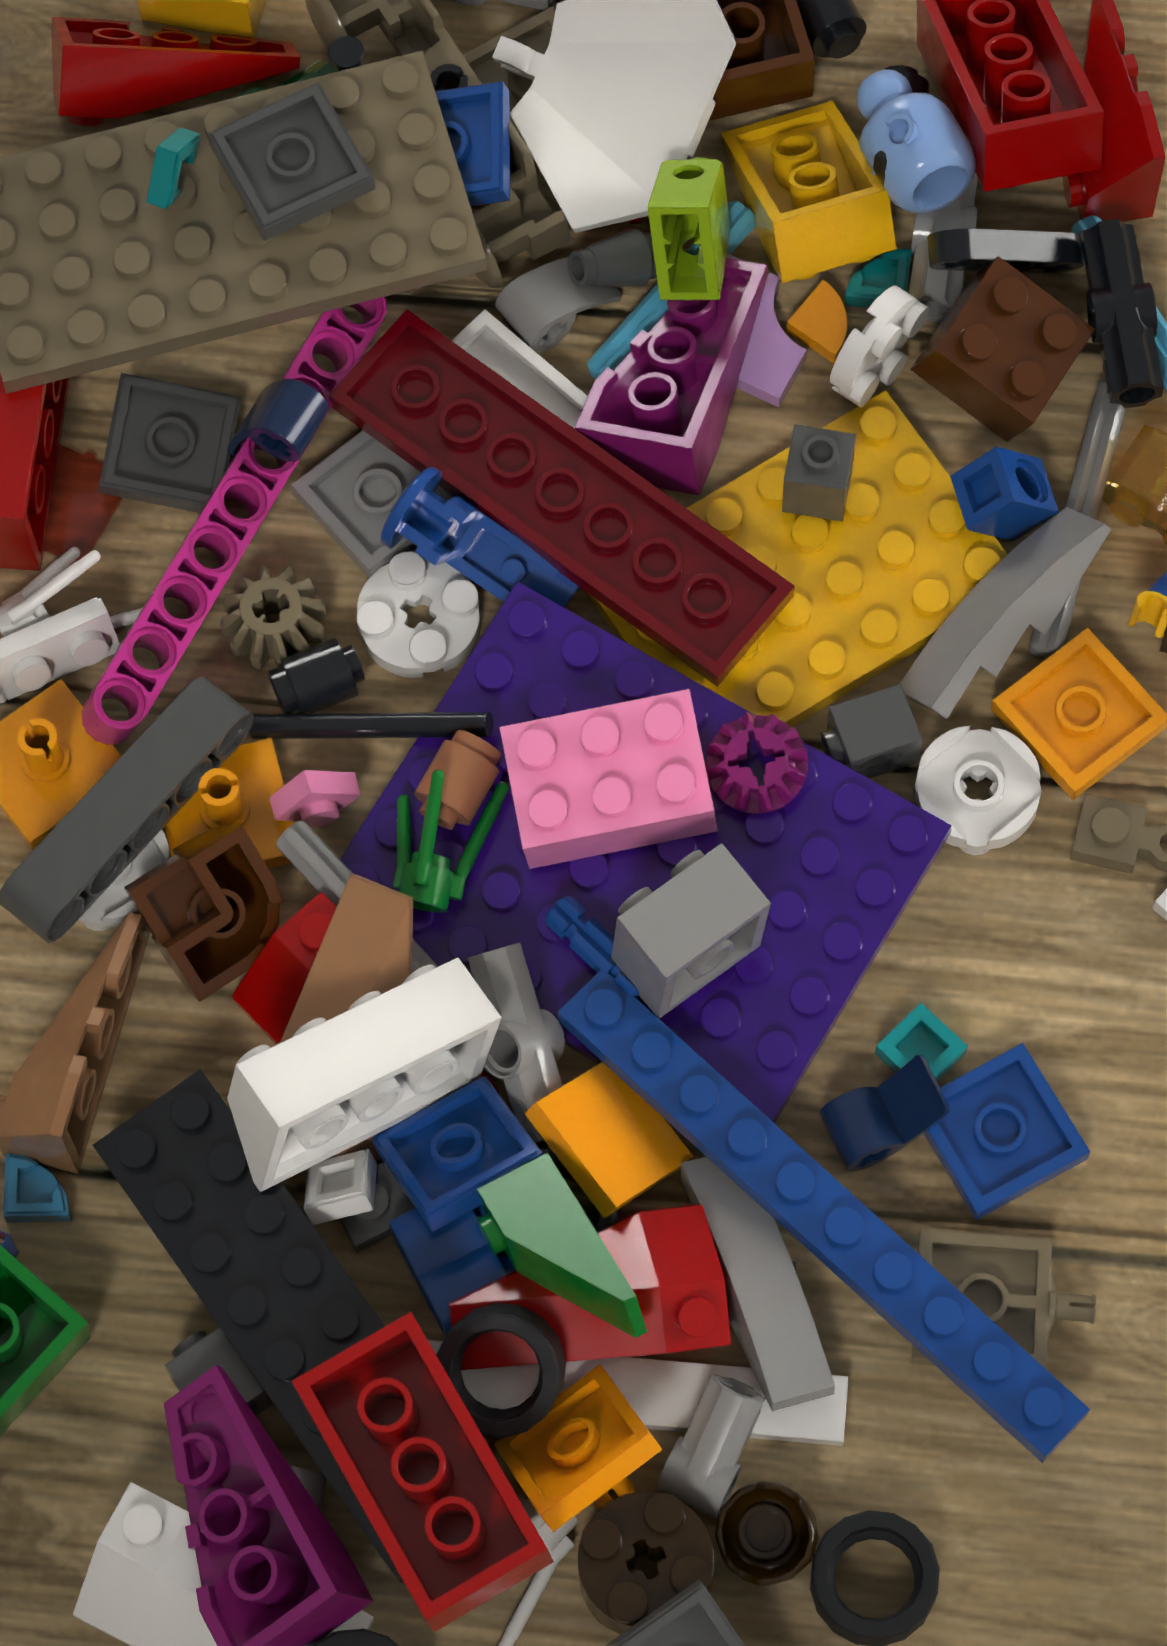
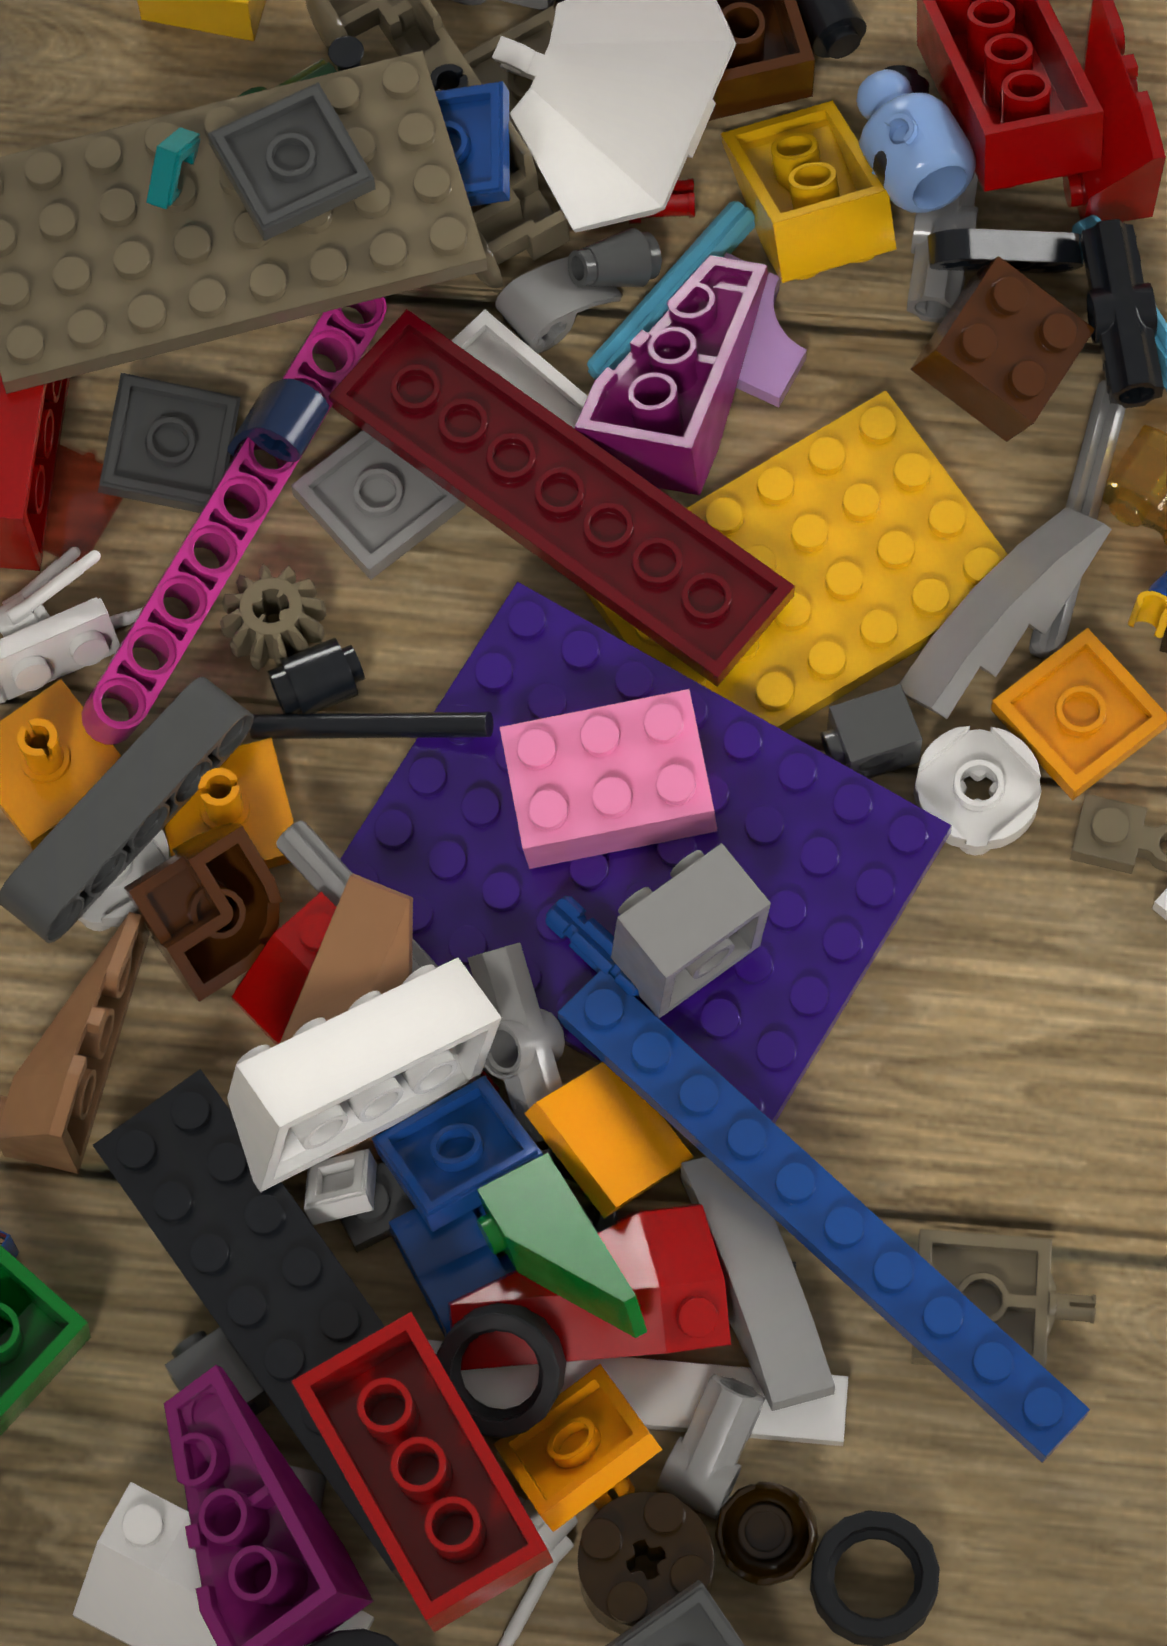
(33, 1192): dark azure tile -> none
(116, 72): red wedge -> none
(315, 797): bright pink plate -> none
(426, 648): white plate -> none
(427, 874): green plant -> none
(468, 776): nougat brick -> none
(470, 542): blue piece -> none
(687, 204): lime torso -> none
(782, 777): magenta gear -> none
(818, 472): dark grey brick -> none
(821, 322): light orange tile -> none
(876, 351): white plate -> none
(877, 277): teal tile -> none
(883, 1119): dark blue panel -> none
(922, 1035): teal plate -> none
(1004, 494): blue brick -> none
(1004, 1132): blue plate -> none

